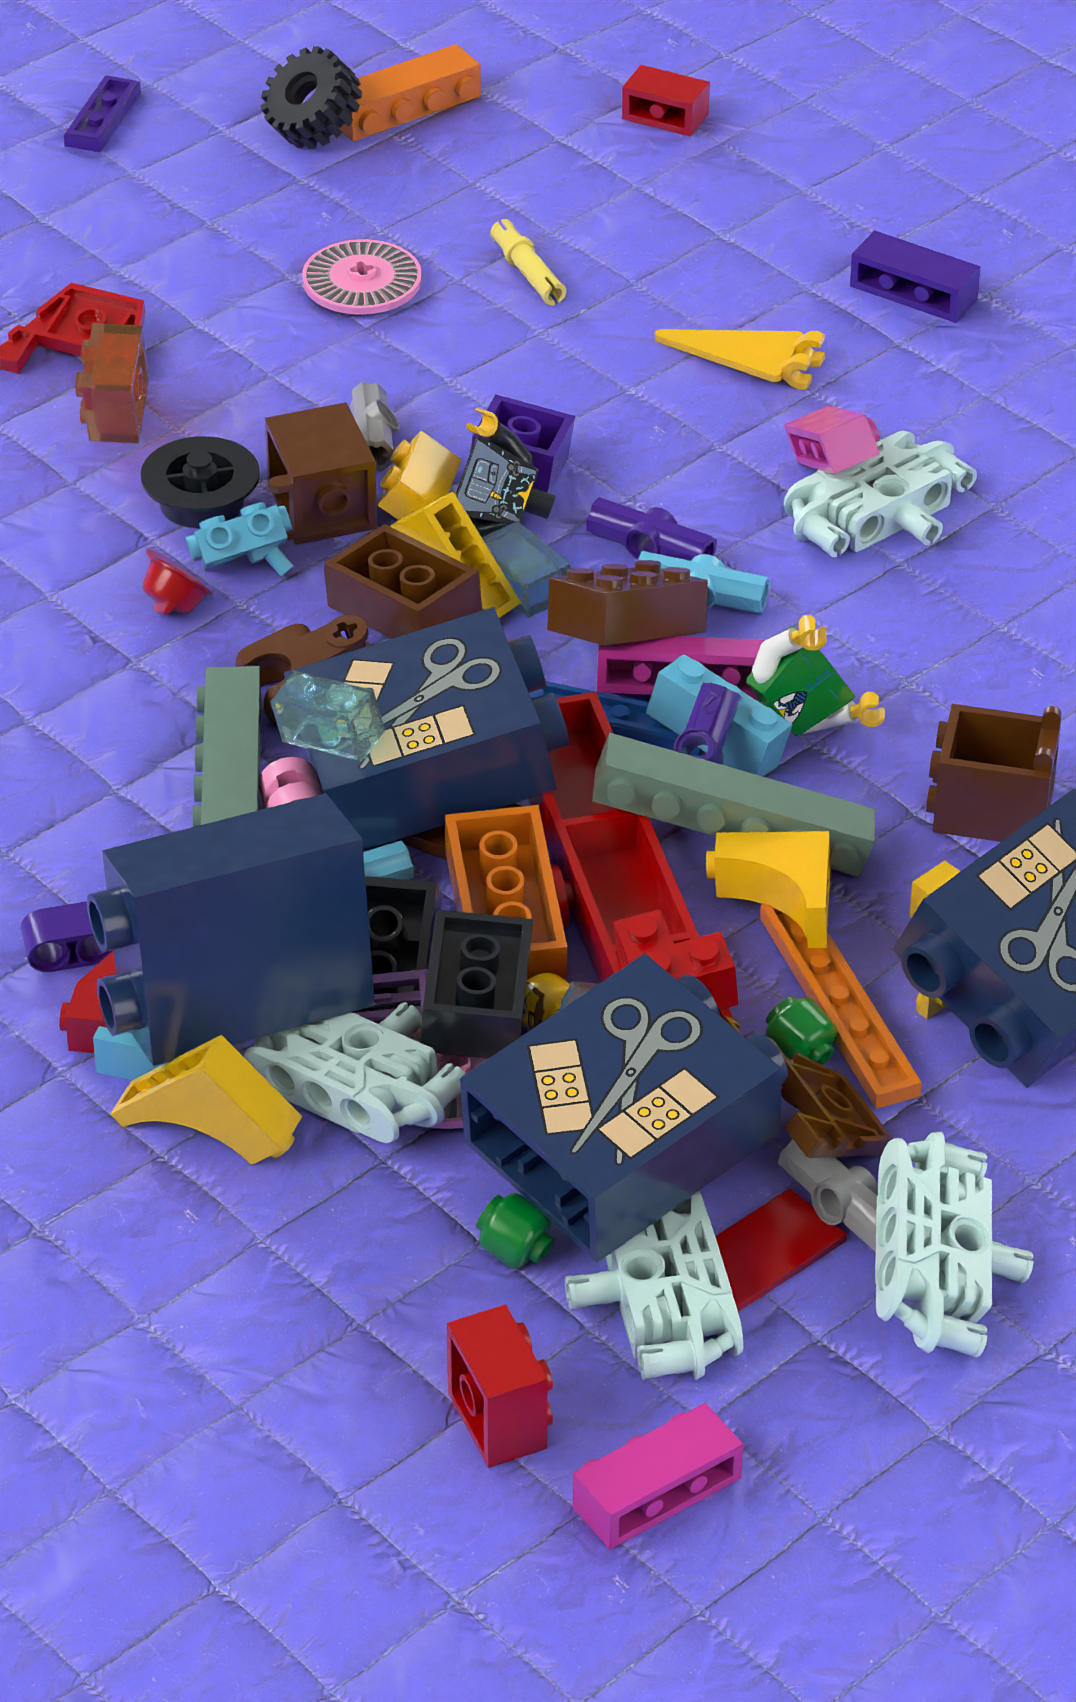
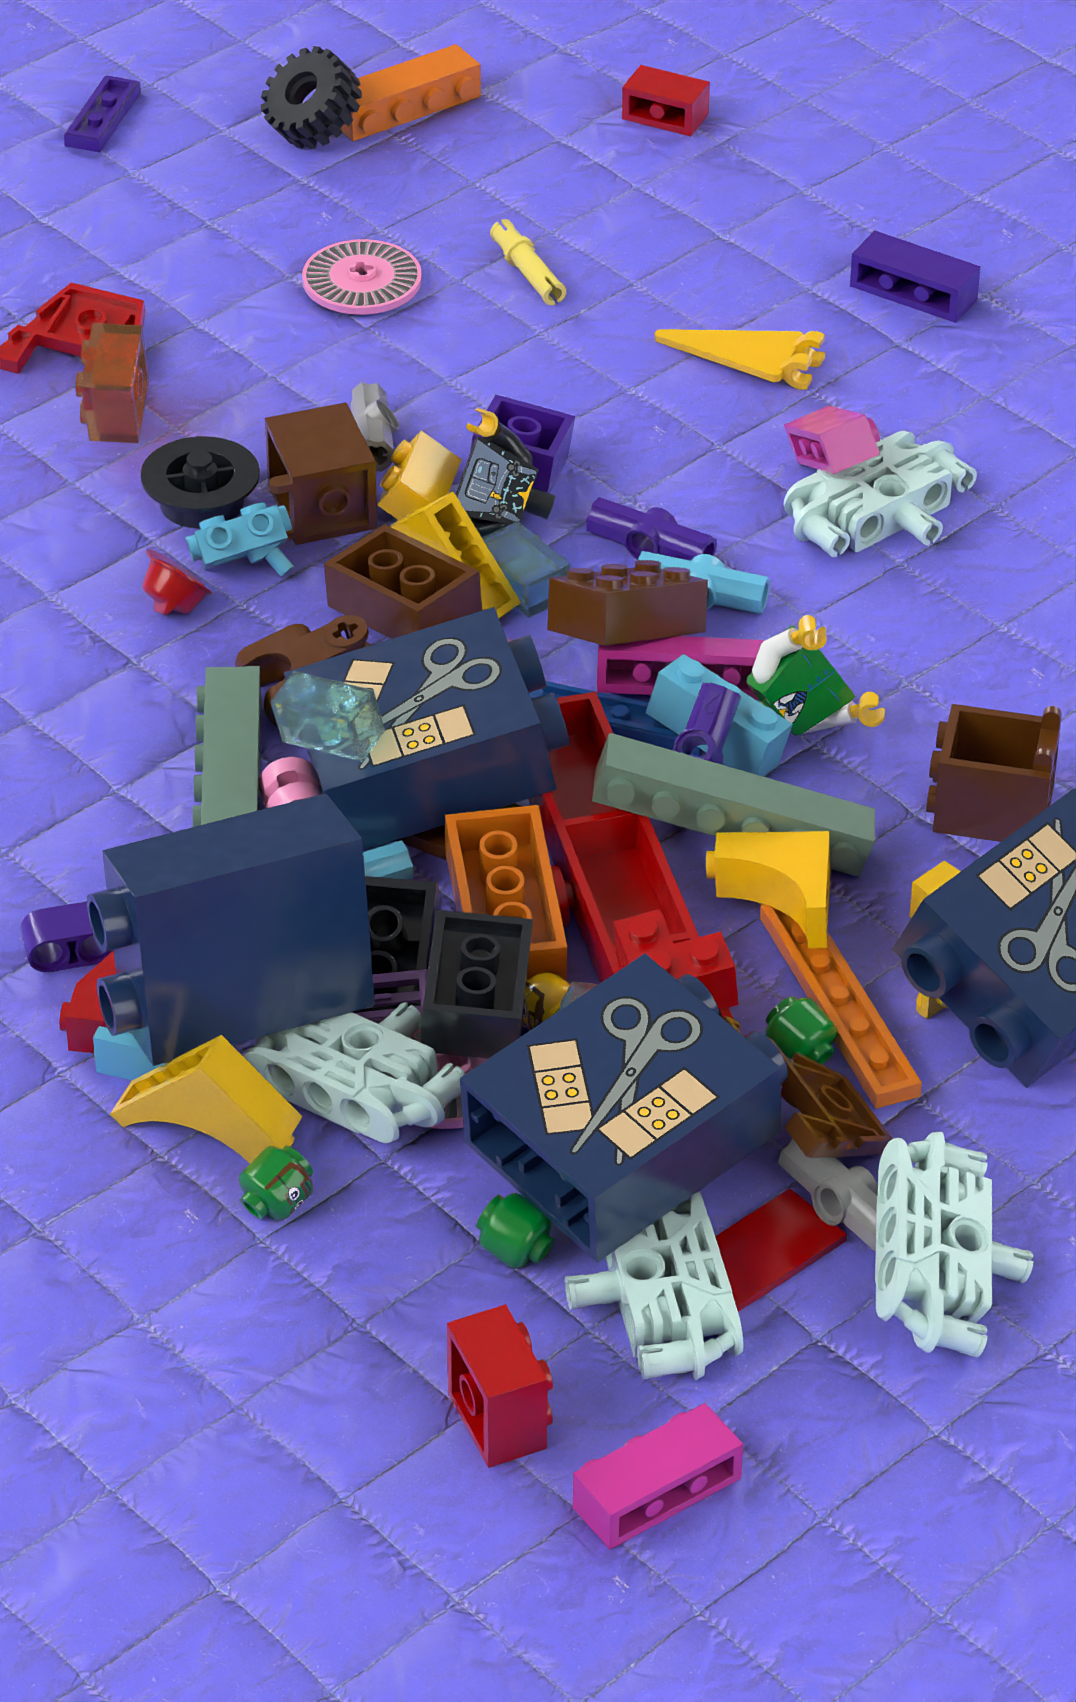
(276, 1183): none -> green head

